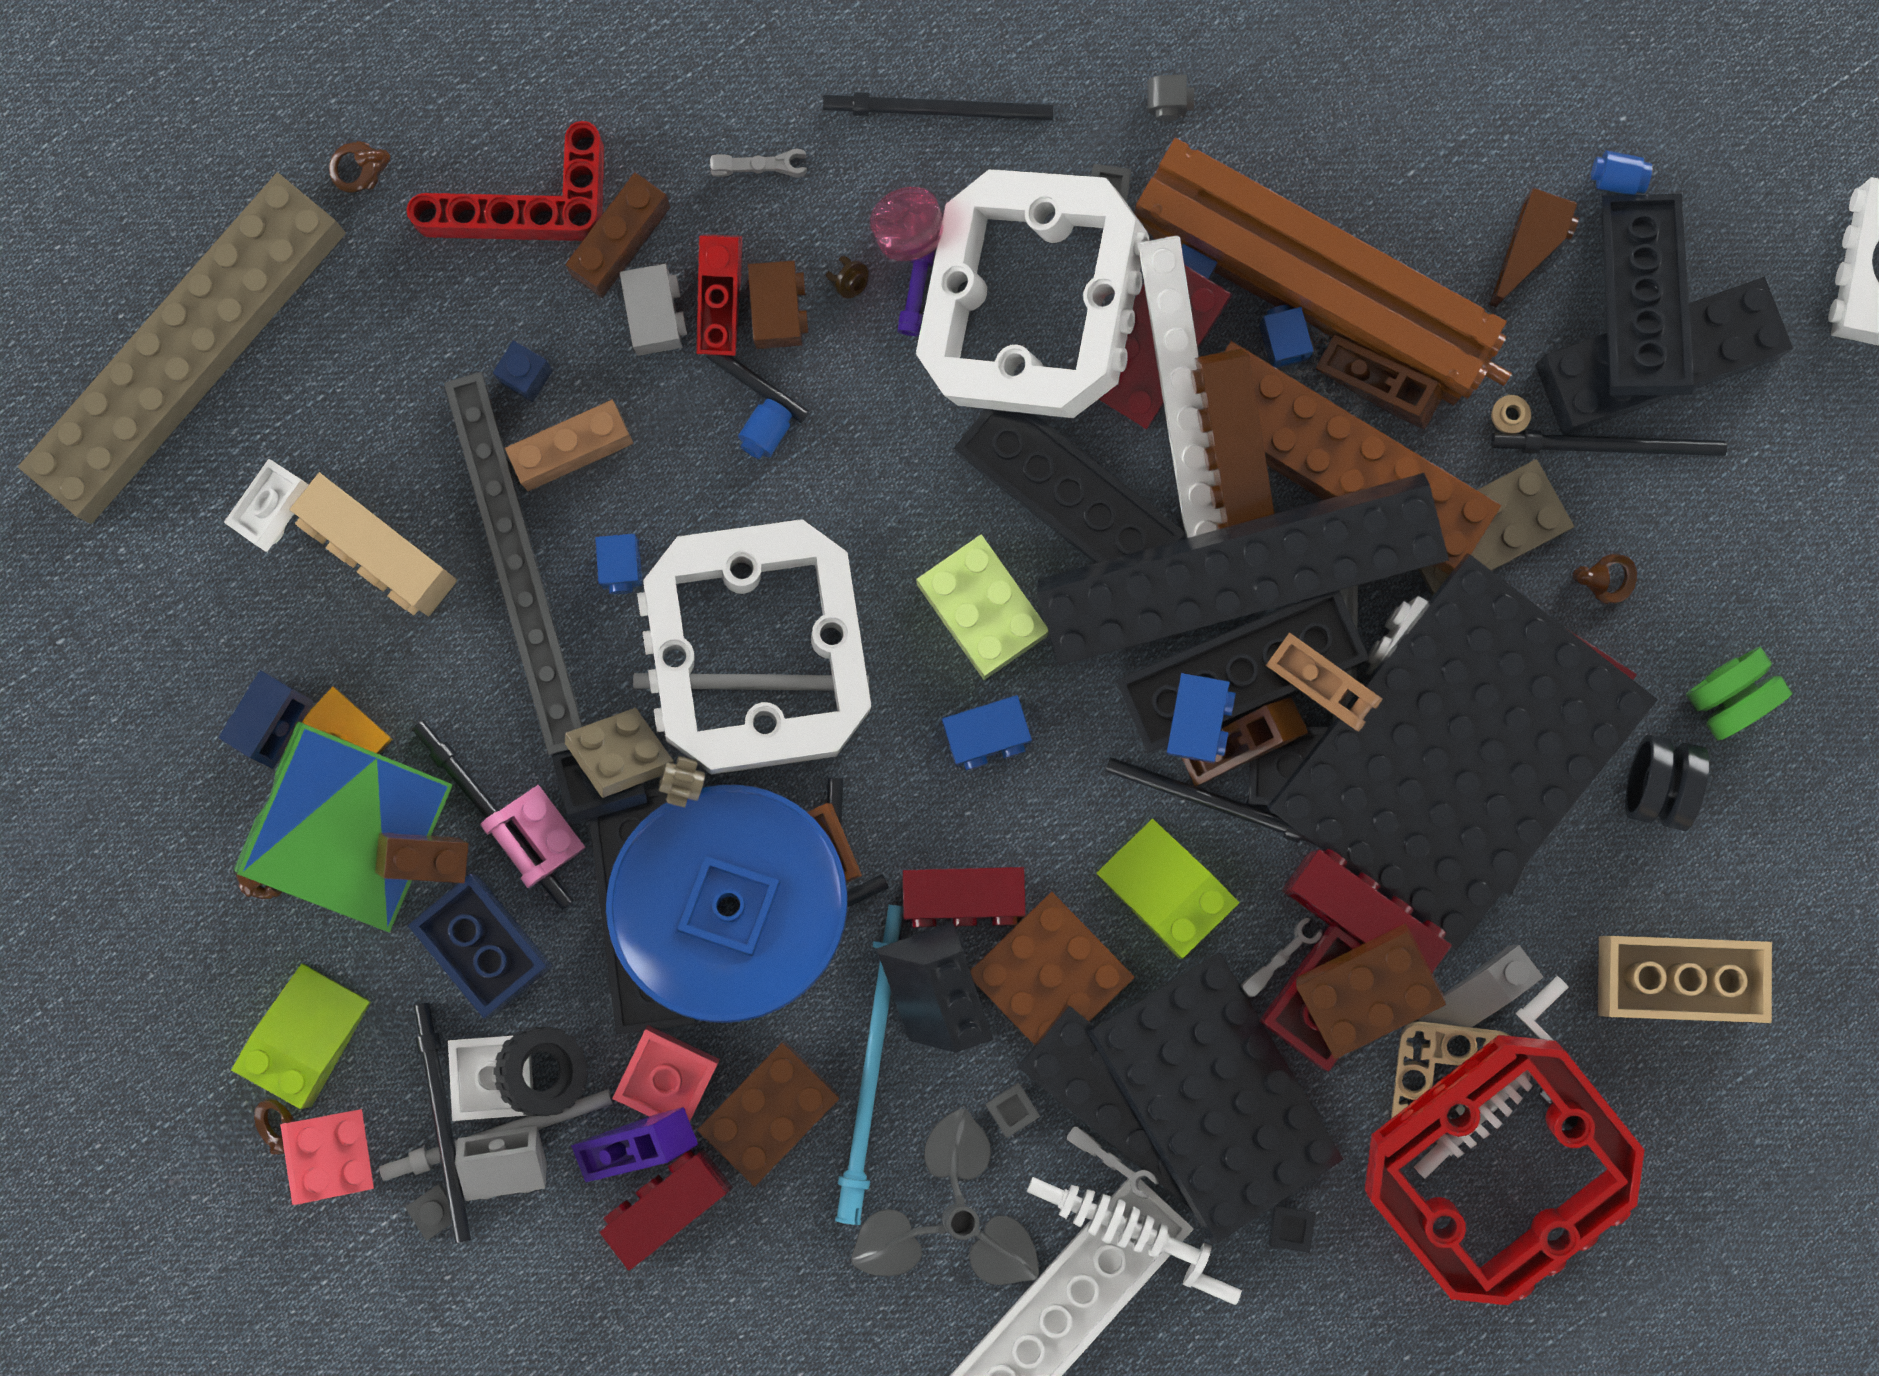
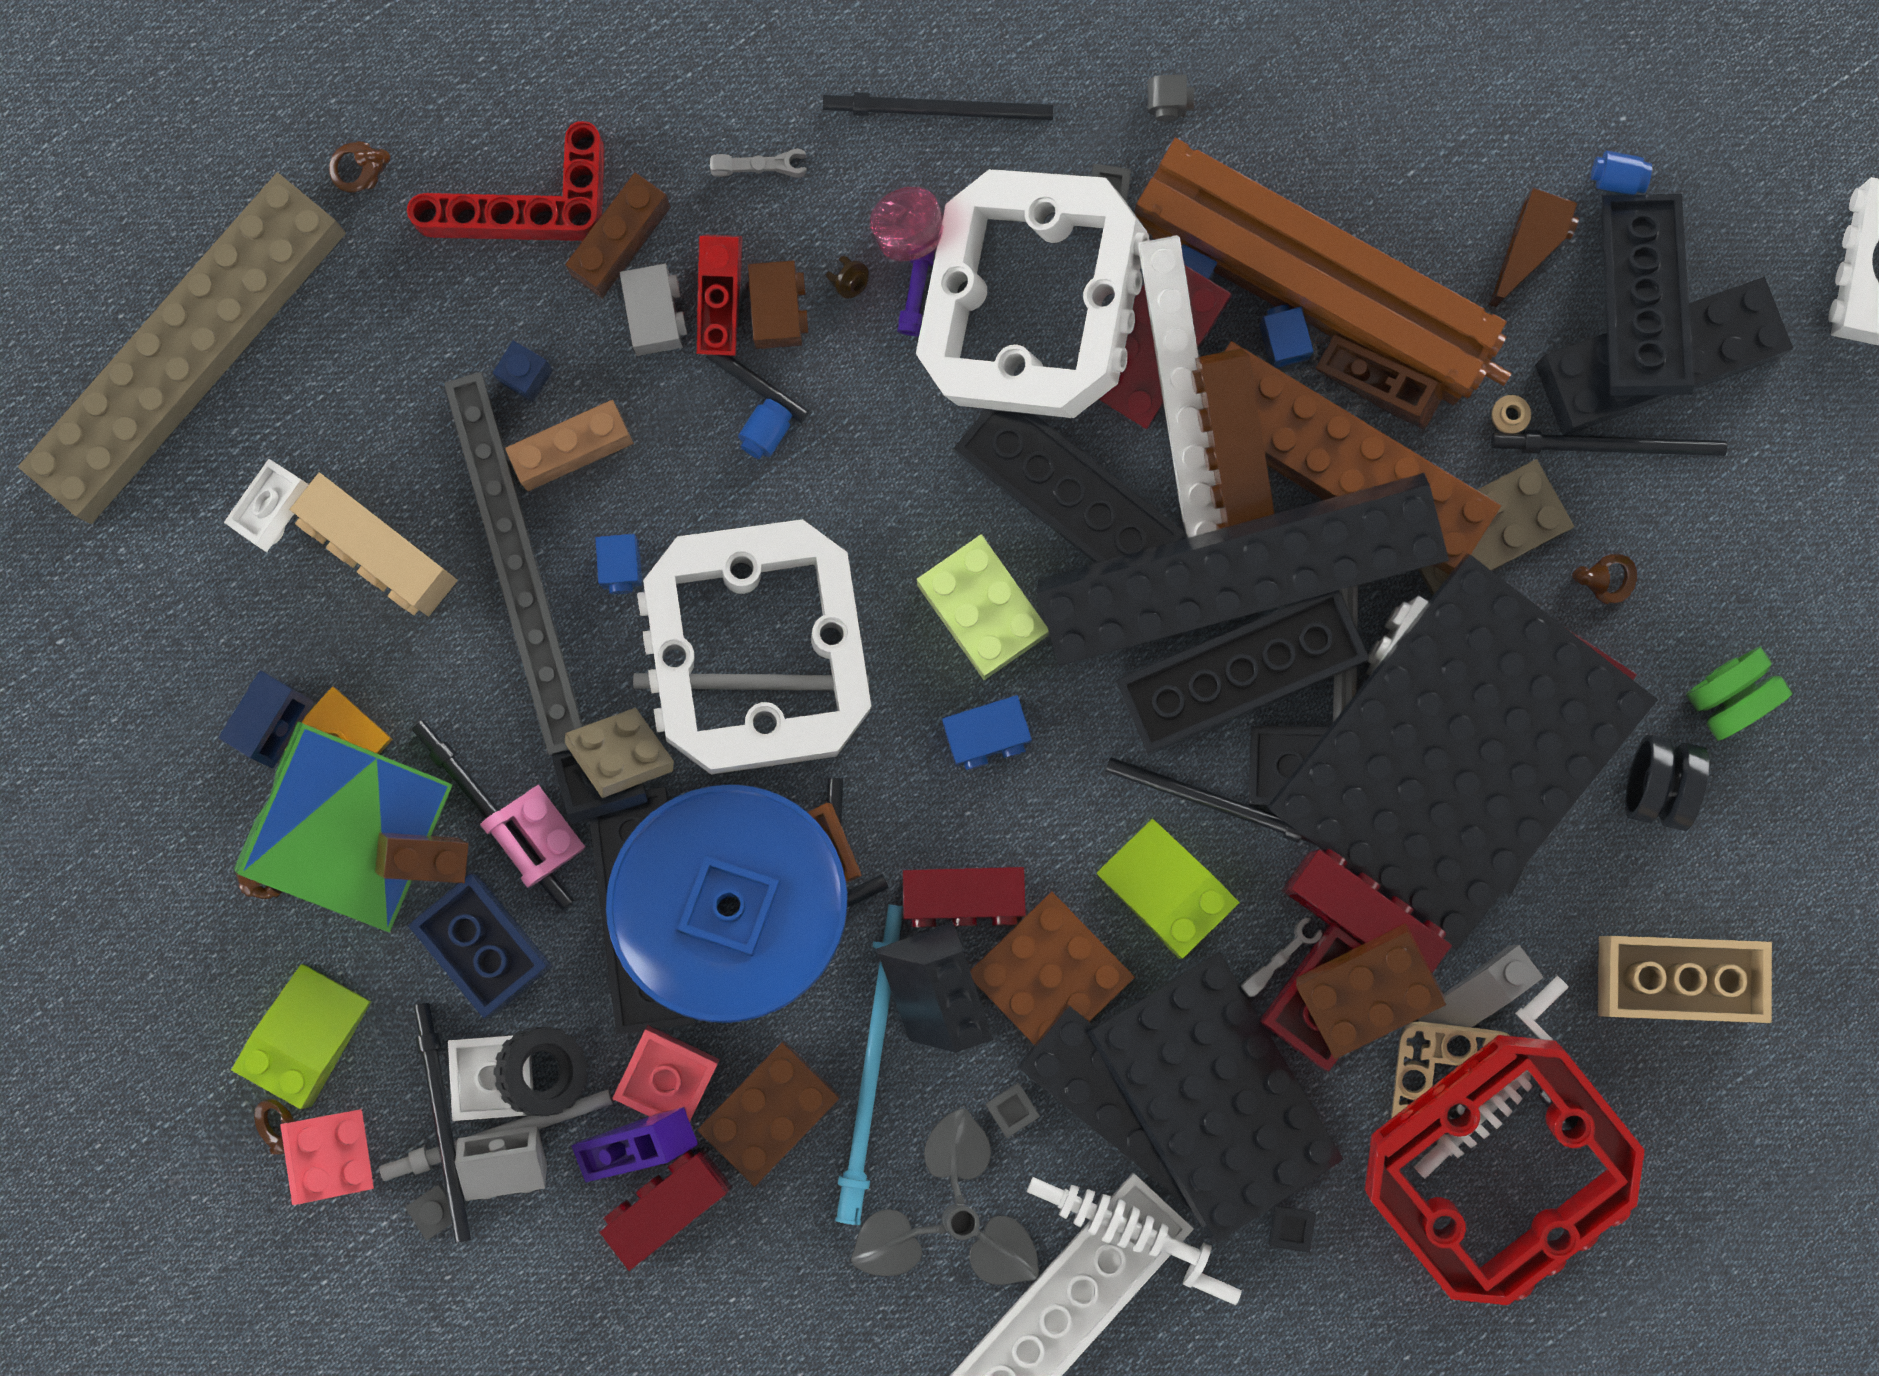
(681, 781): dark tan gear -> none
(1088, 1144): light grey piece -> none
(1199, 718): blue brick -> none
(1251, 738): reddish brown slope -> none
(1322, 681): medium nougat plate -> none

